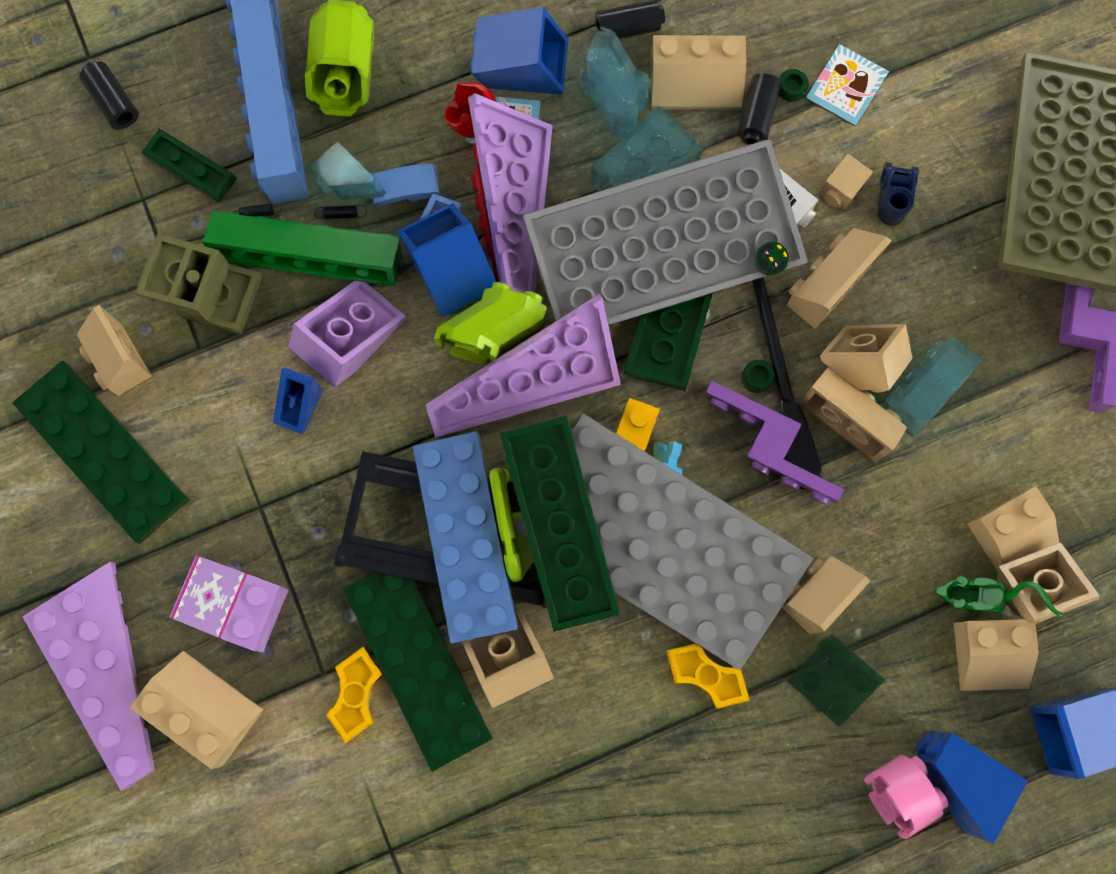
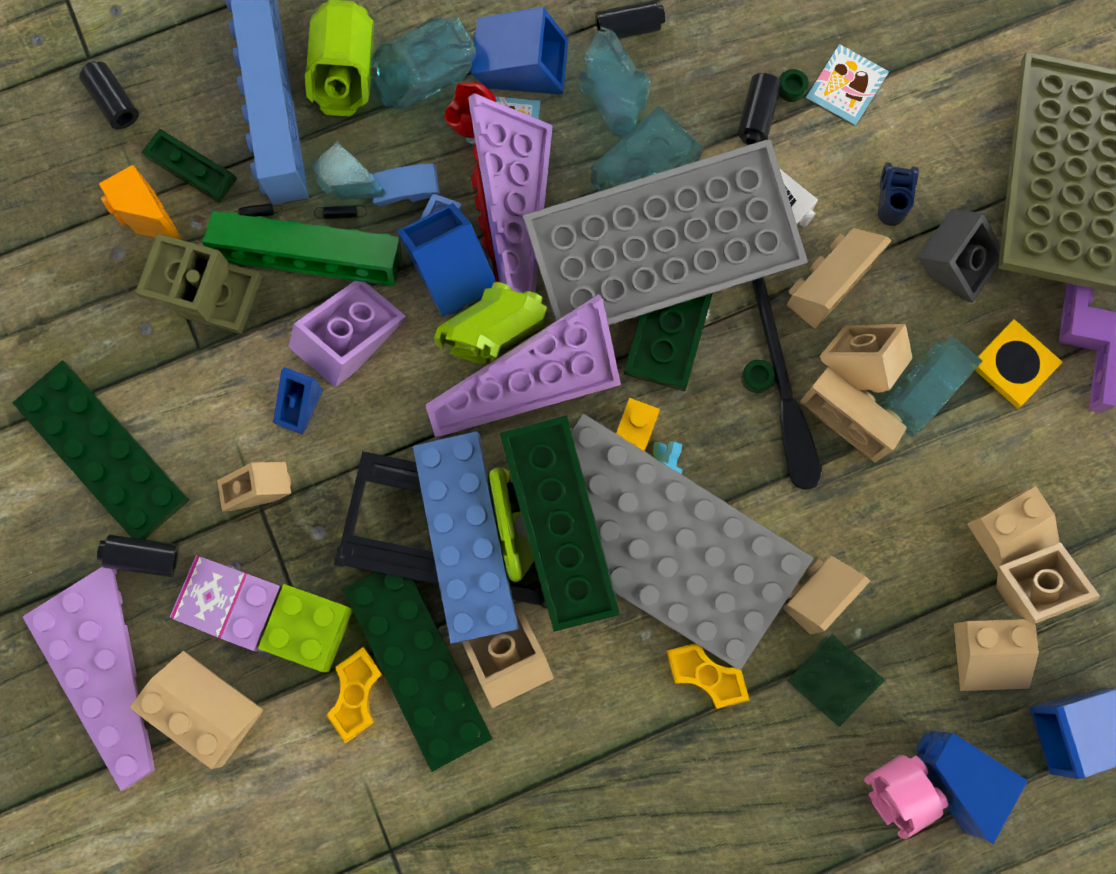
(111, 352): tan slope -> none
(136, 204): none -> light orange slope
(138, 555): none -> black brick
(254, 485): none -> tan slope
(305, 628): none -> lime brick
(422, 62): none -> clear light blue brick
(697, 72): tan slope -> none
(771, 258): dark green tile -> none
(773, 443): medium lavender bracket -> none
(845, 182): tan brick -> none
(962, 253): none -> dark grey slope
(986, 594): green animal -> none
(1016, 363): none -> yellow tile

